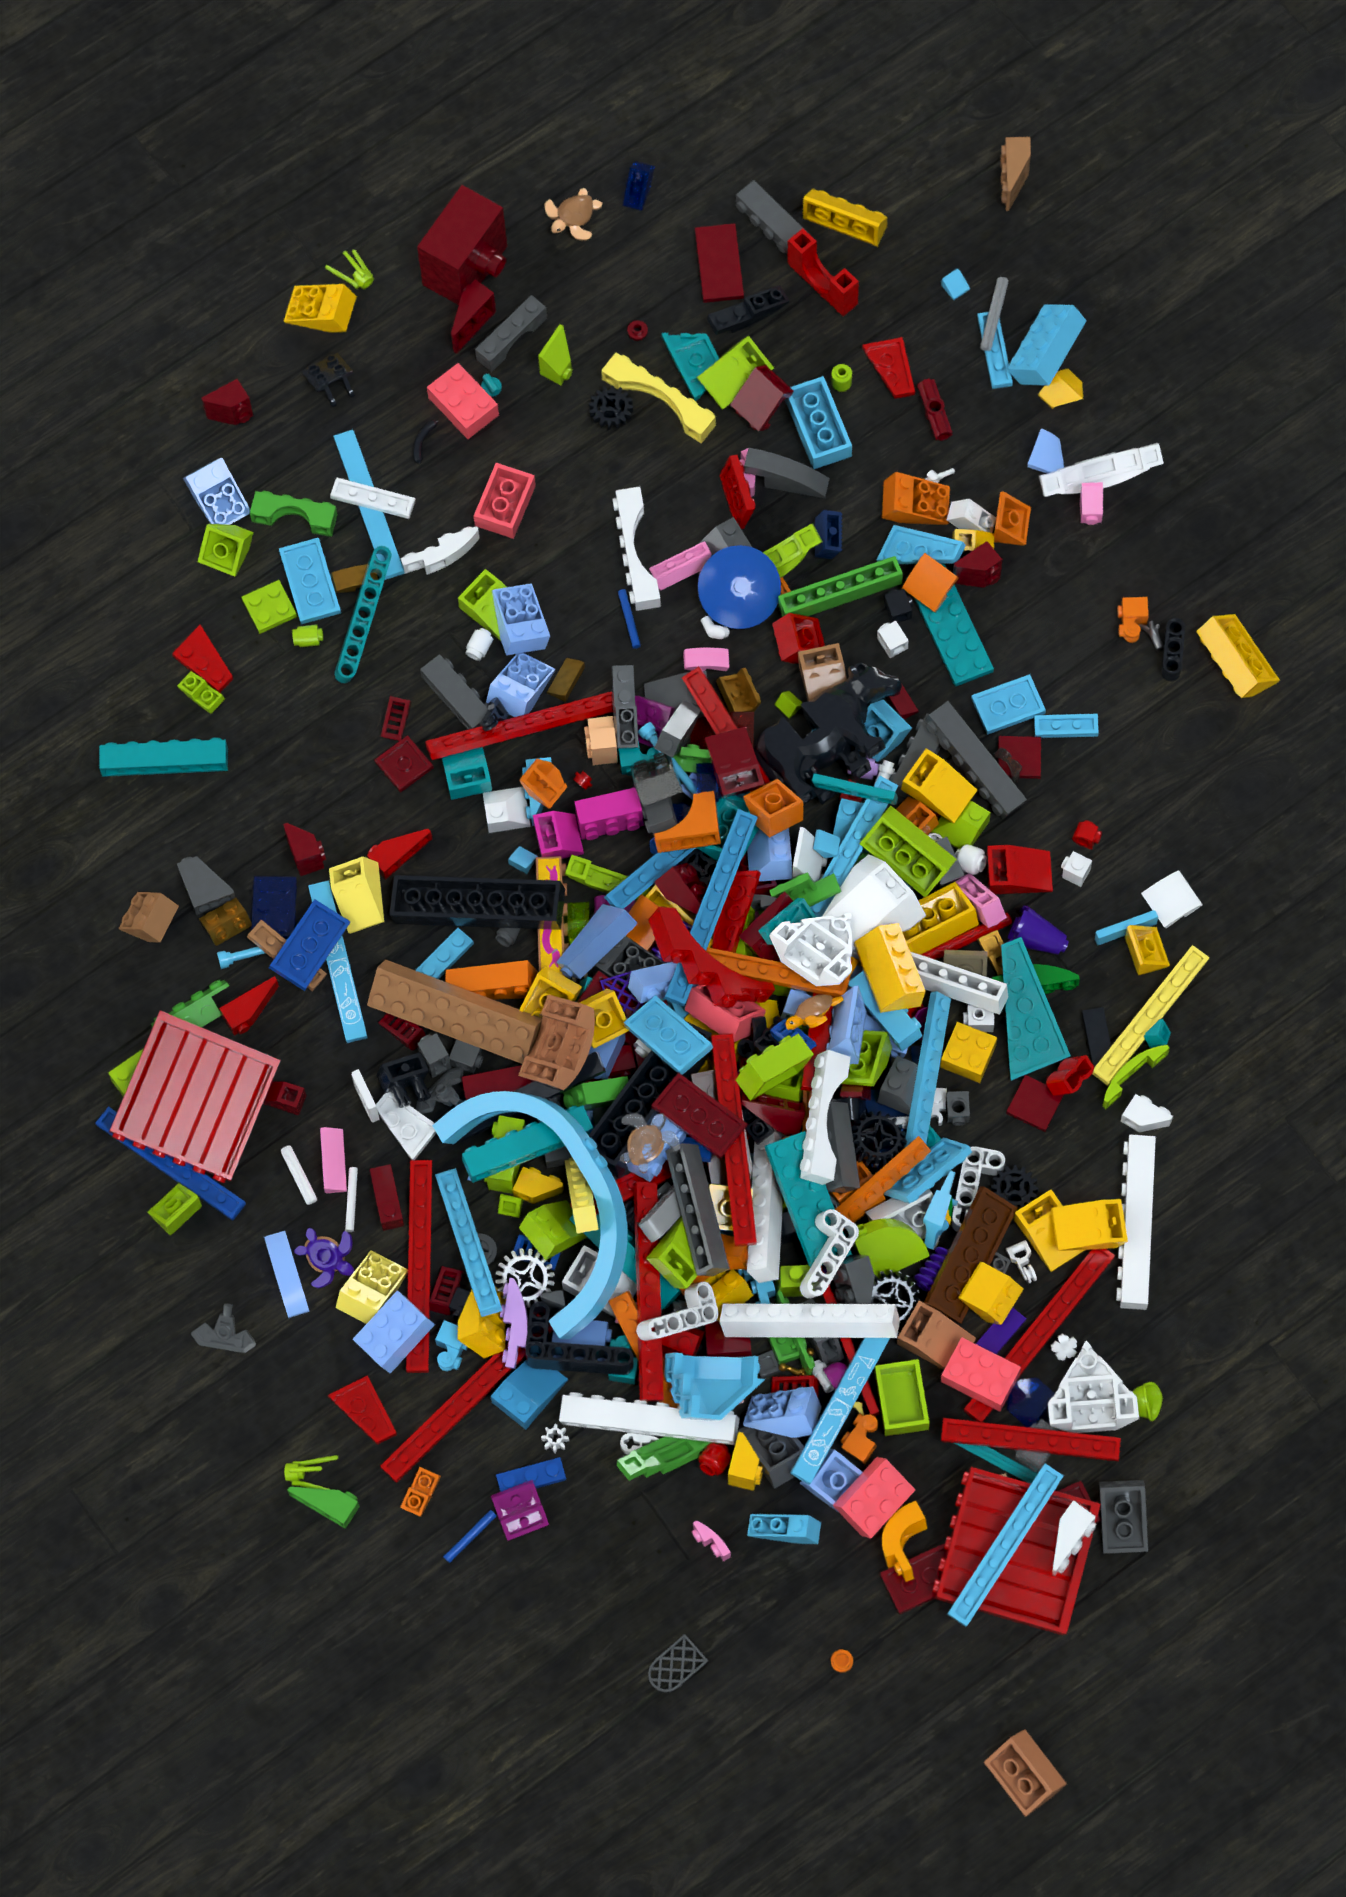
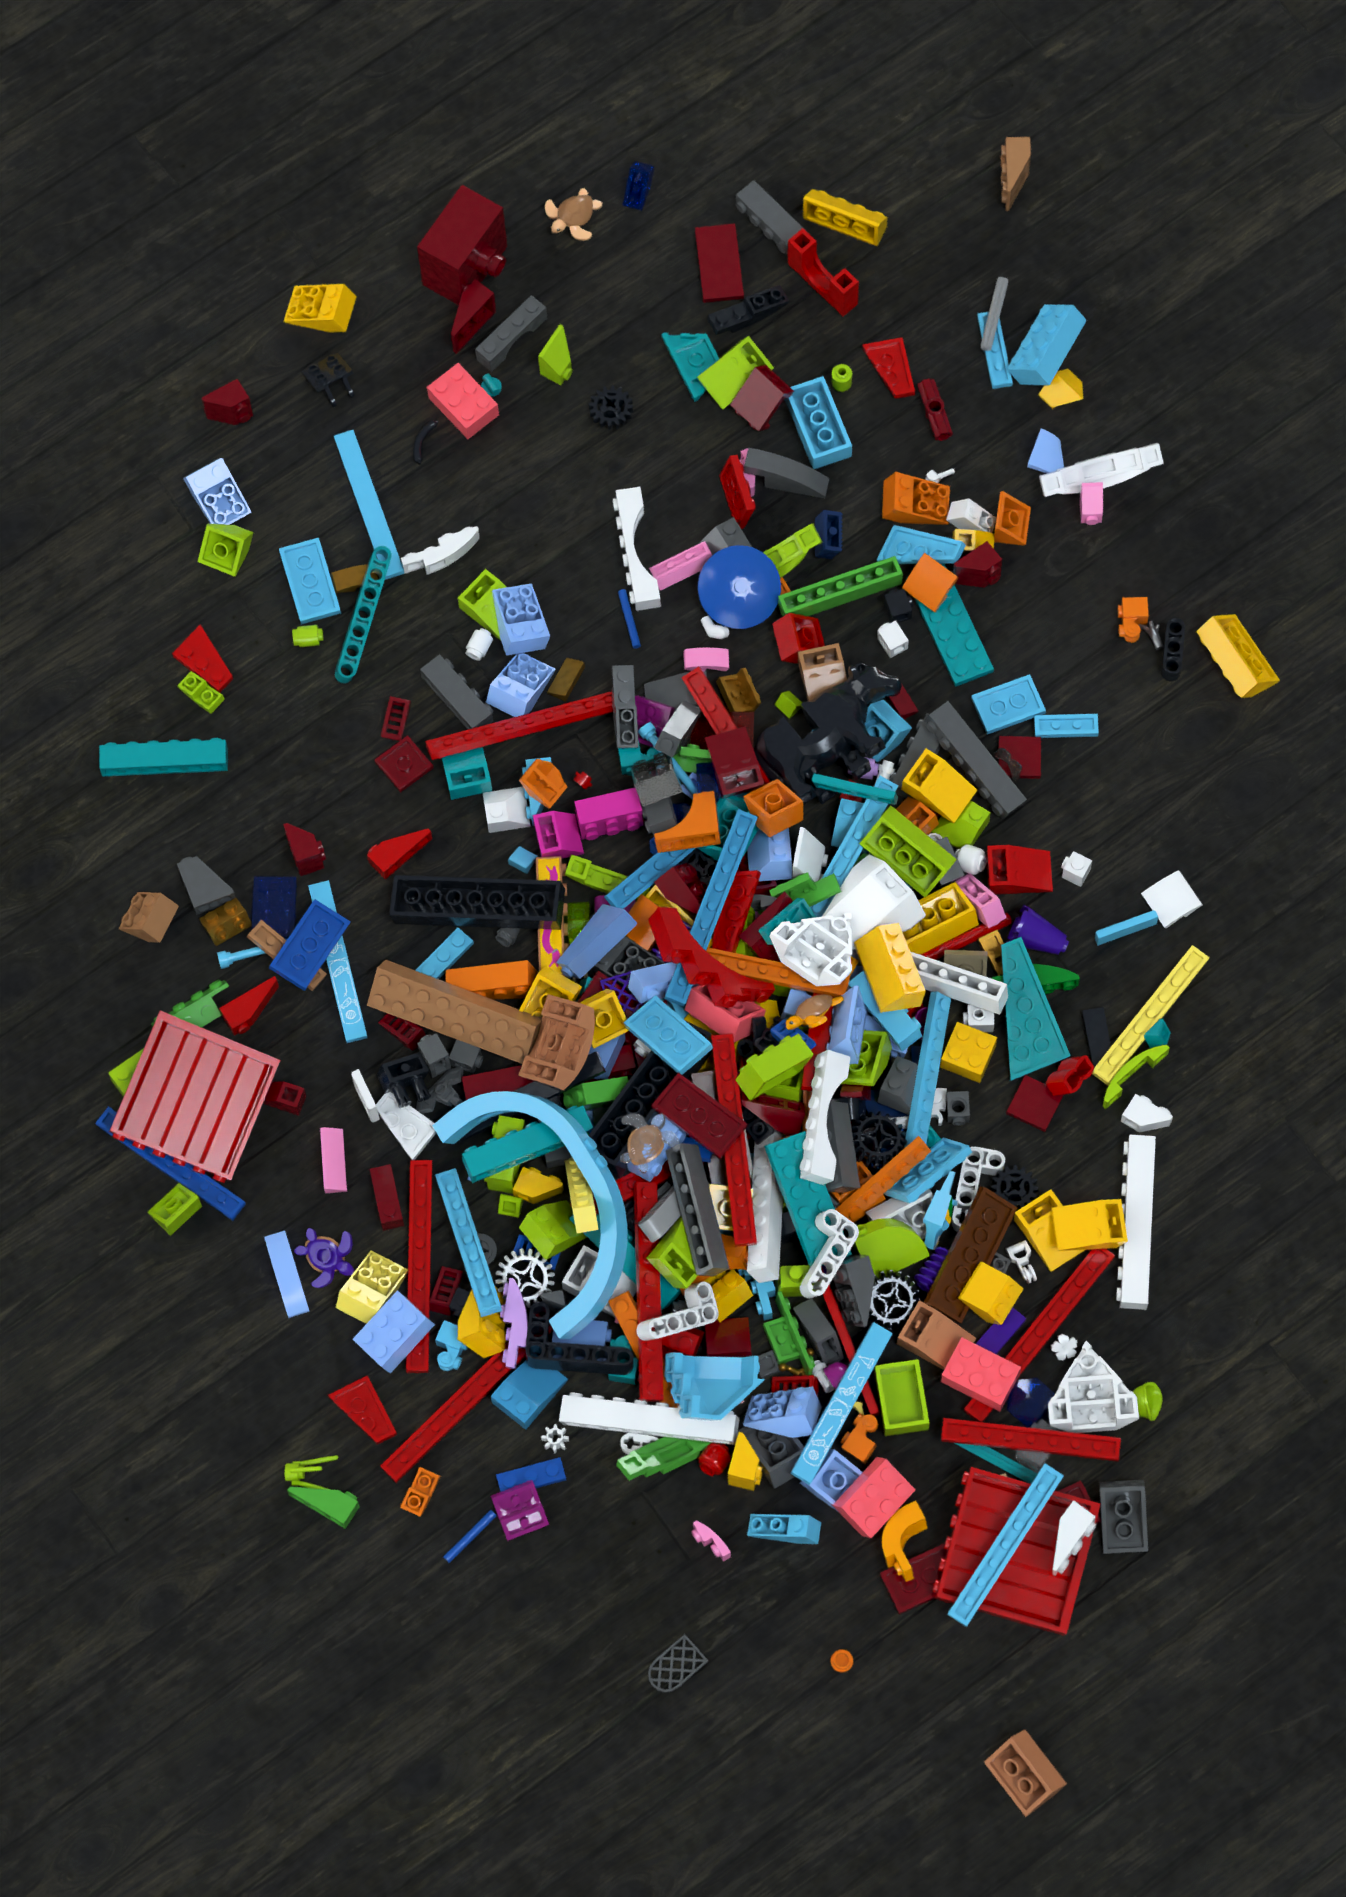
(224, 1334): dark grey piece -> none
(269, 606): lime plate -> none
(270, 507): bright green arch -> none
(298, 1175): white axle -> none
(351, 1199): white bar -> none
(358, 893): light yellow slope -> none
(362, 276): lime plant -> none
(372, 498): white tile -> none
(495, 713): black piece -> none
(504, 500): coral brick -> none
(601, 740): light nougat brick -> none
(624, 374): light yellow arch -> none
(637, 335): dark red plate -> none
(810, 1320): white brick -> none
(826, 844): medium azure slope -> none
(955, 284): medium azure slope -> none
(1087, 834): red plate -> none
(1146, 949): yellow slope -> none

